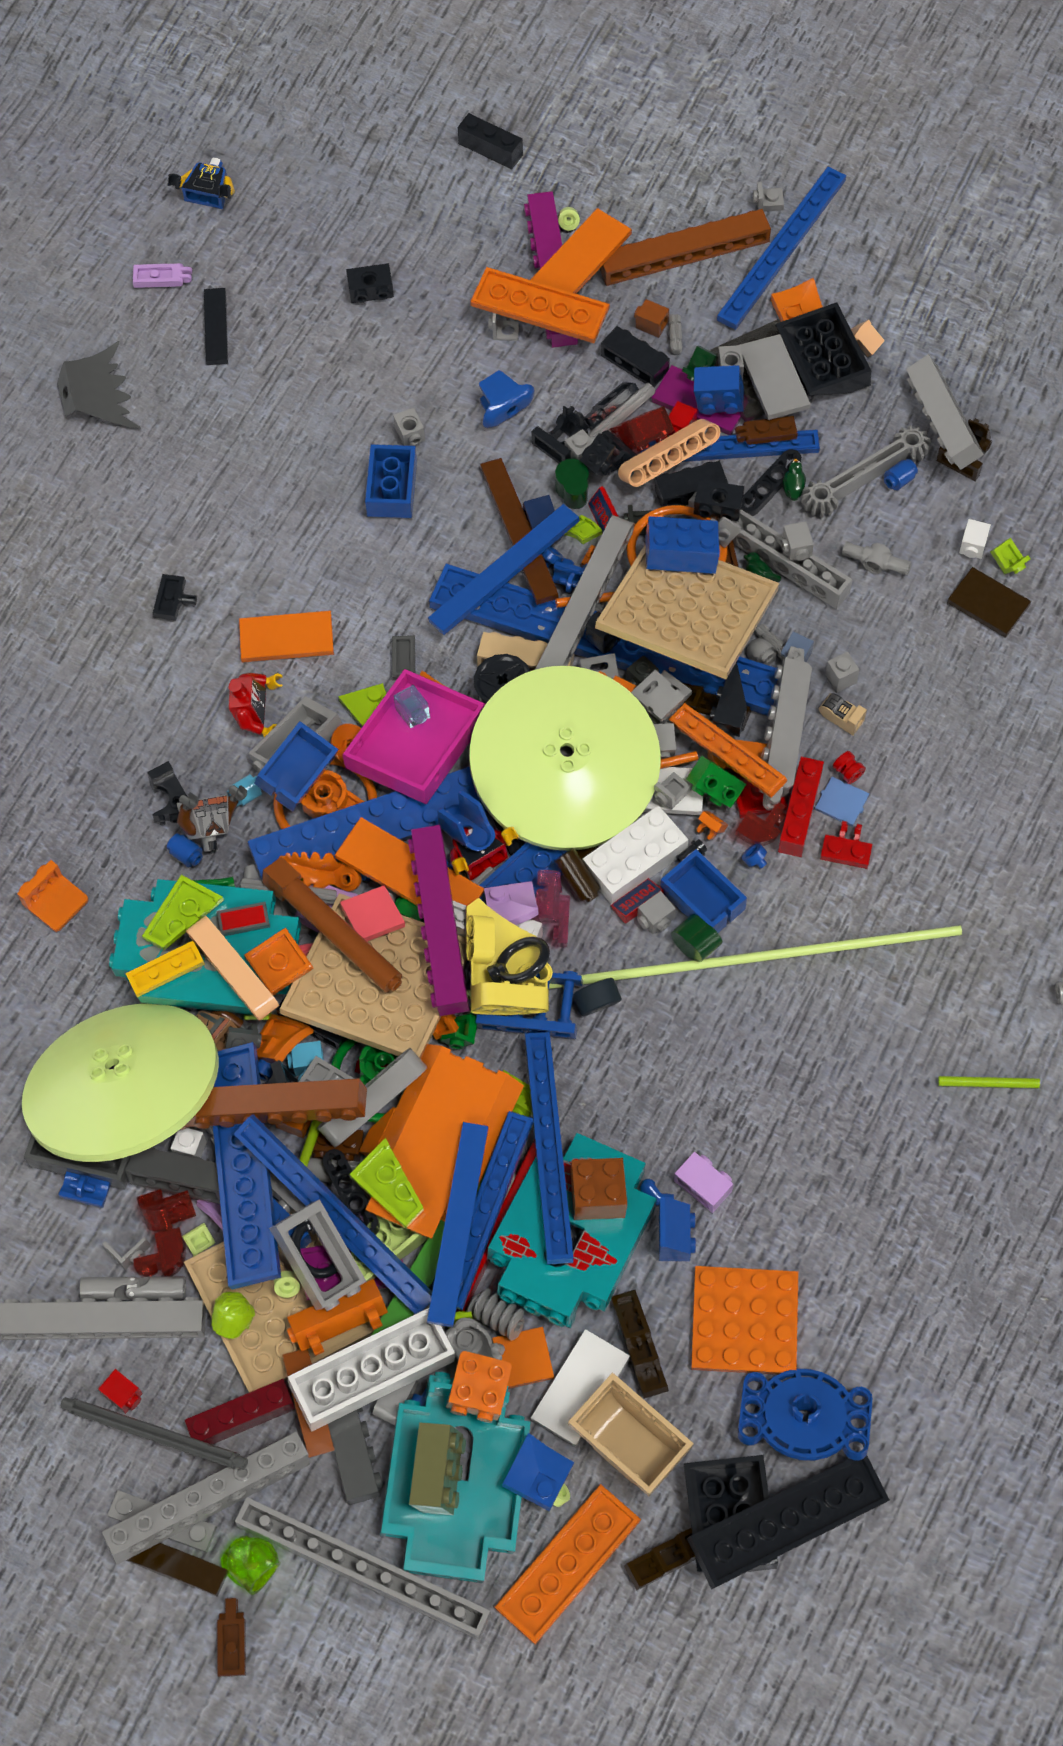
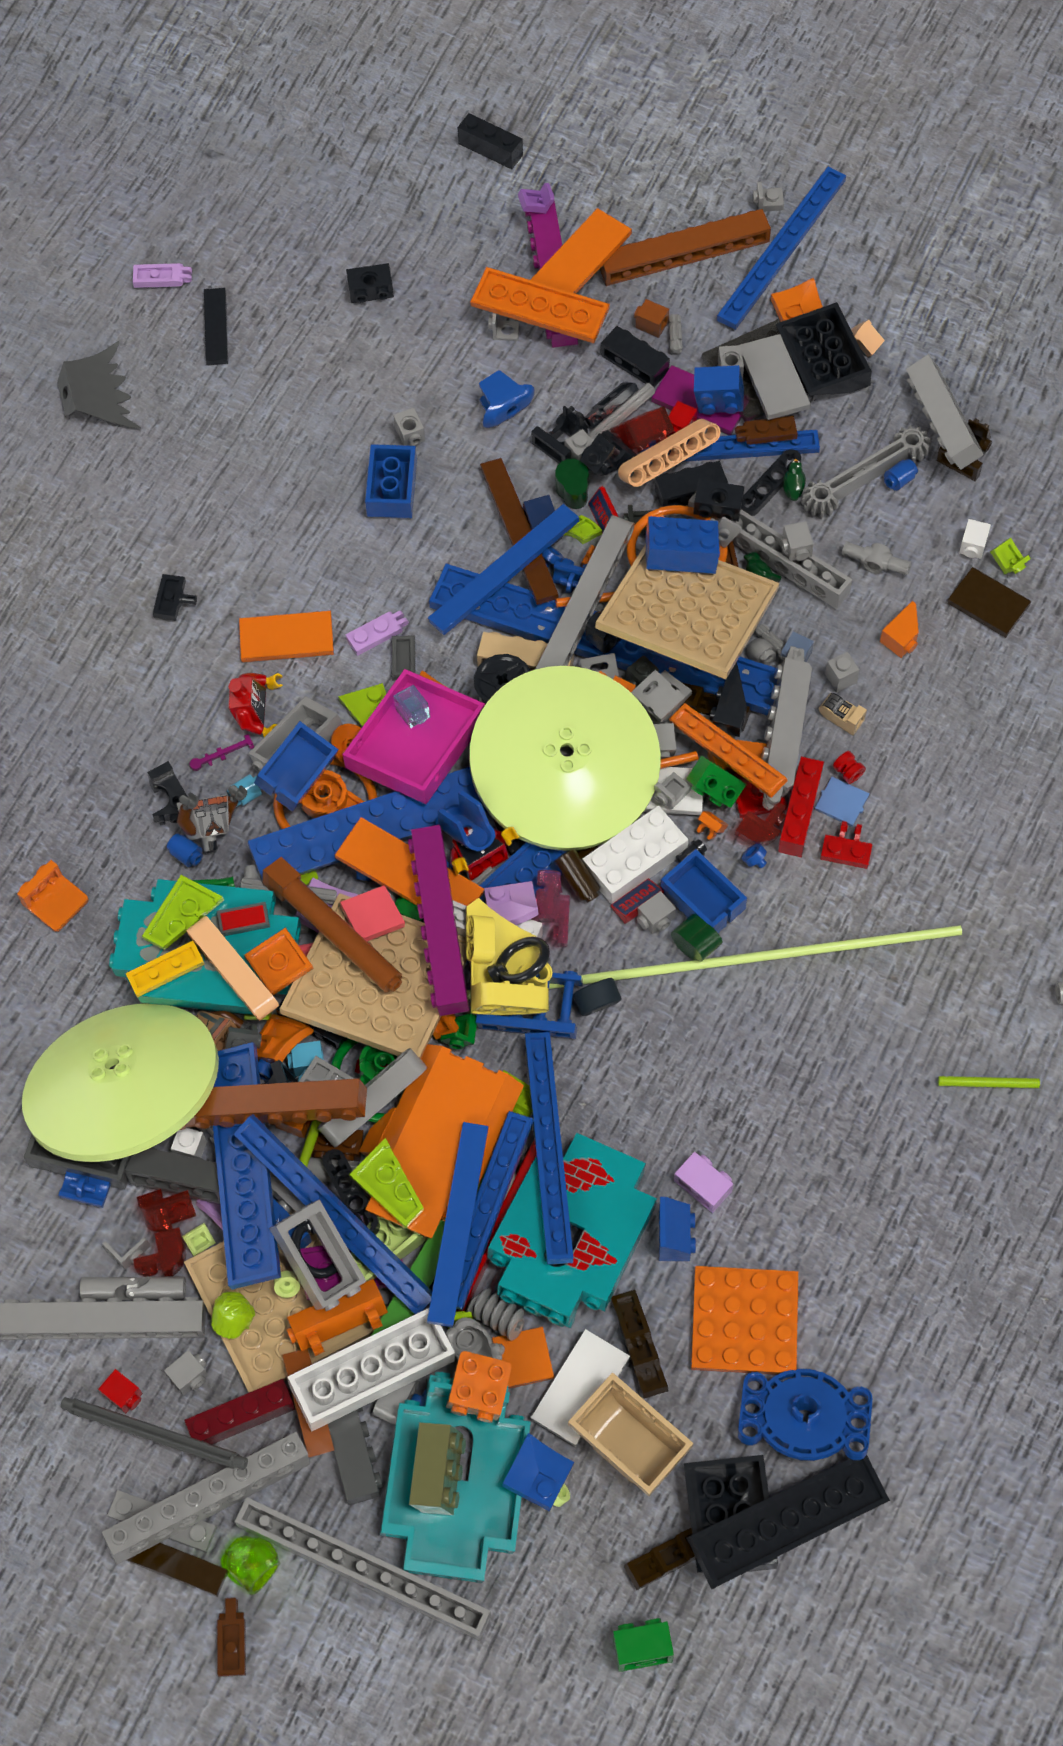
(187, 1372): none -> light grey brick
(196, 764): none -> magenta piece
(204, 184): torso -> none
(324, 871): orange plant -> none
(376, 631): none -> lavender hinge
(536, 200): none -> medium lavender bracket
(567, 1564): orange tile -> none
(568, 218): yellowish green tile -> none
(598, 1189): dark orange brick -> none
(643, 1645): none -> green brick
(648, 1187): blue arm -> none
(700, 358): dark green bracket -> none
(902, 631): none -> orange slope

